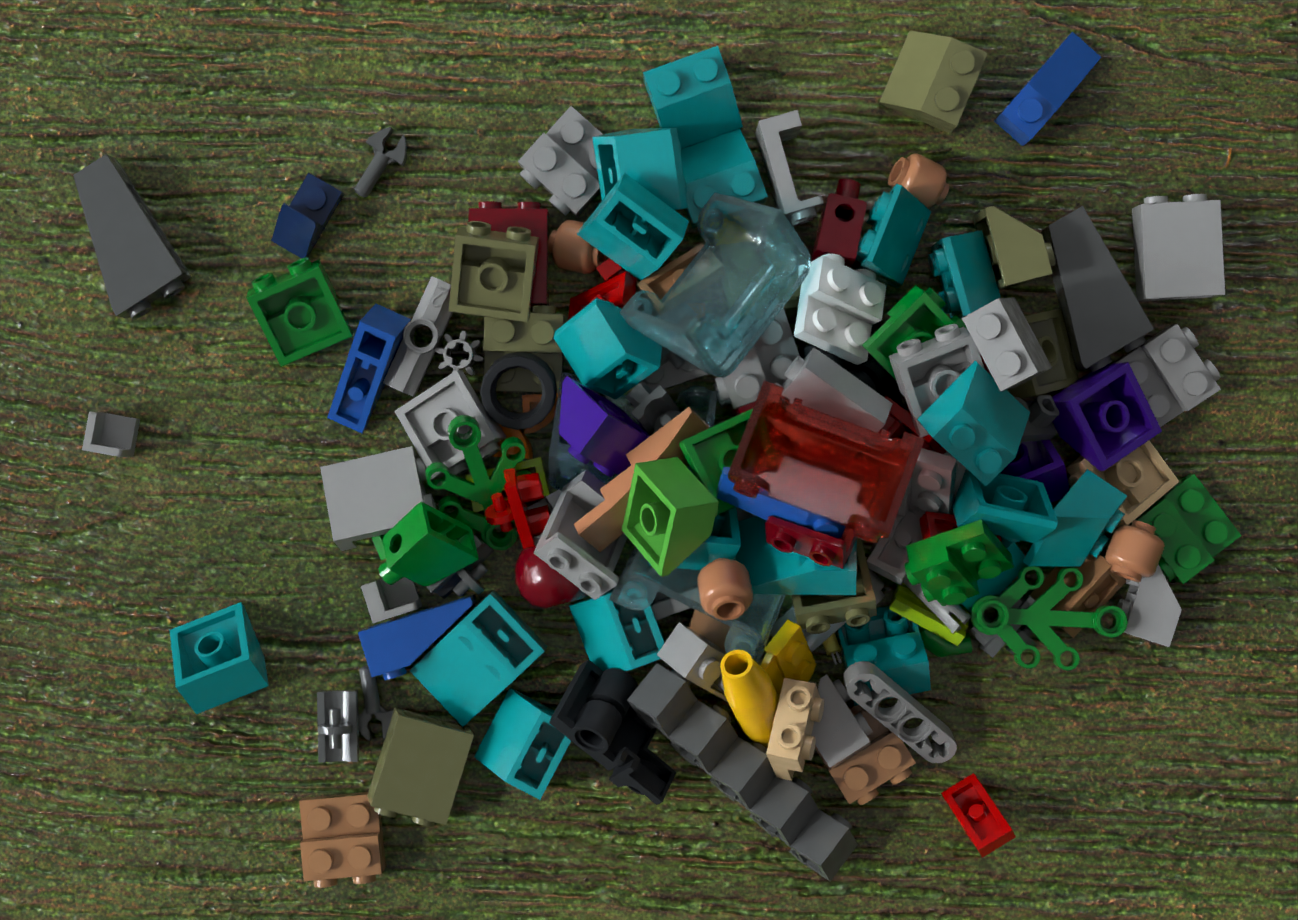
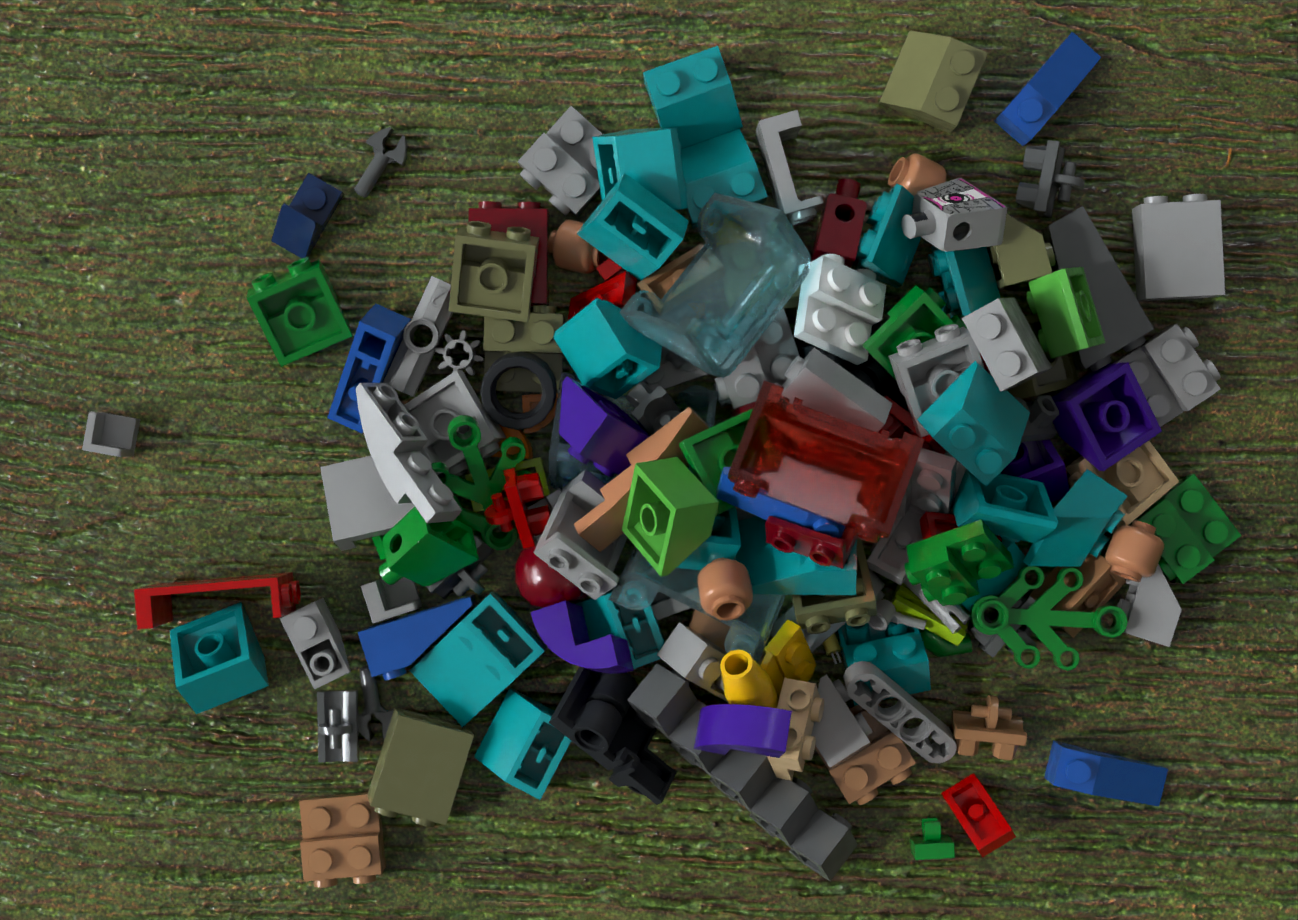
(127, 240): dark grey slope -> none
(154, 601): none -> red panel
(317, 642): none -> light grey slope
(395, 448): none -> light grey slope
(566, 635): none -> dark purple brick
(743, 729): none -> dark purple brick
(887, 613): none -> light grey hand
(931, 843): none -> green tile
(955, 217): none -> light grey torso
(990, 725): none -> medium nougat hips
(1049, 162): none -> dark grey hips
(1065, 312): none -> bright green slope
(1104, 774): none -> blue slope

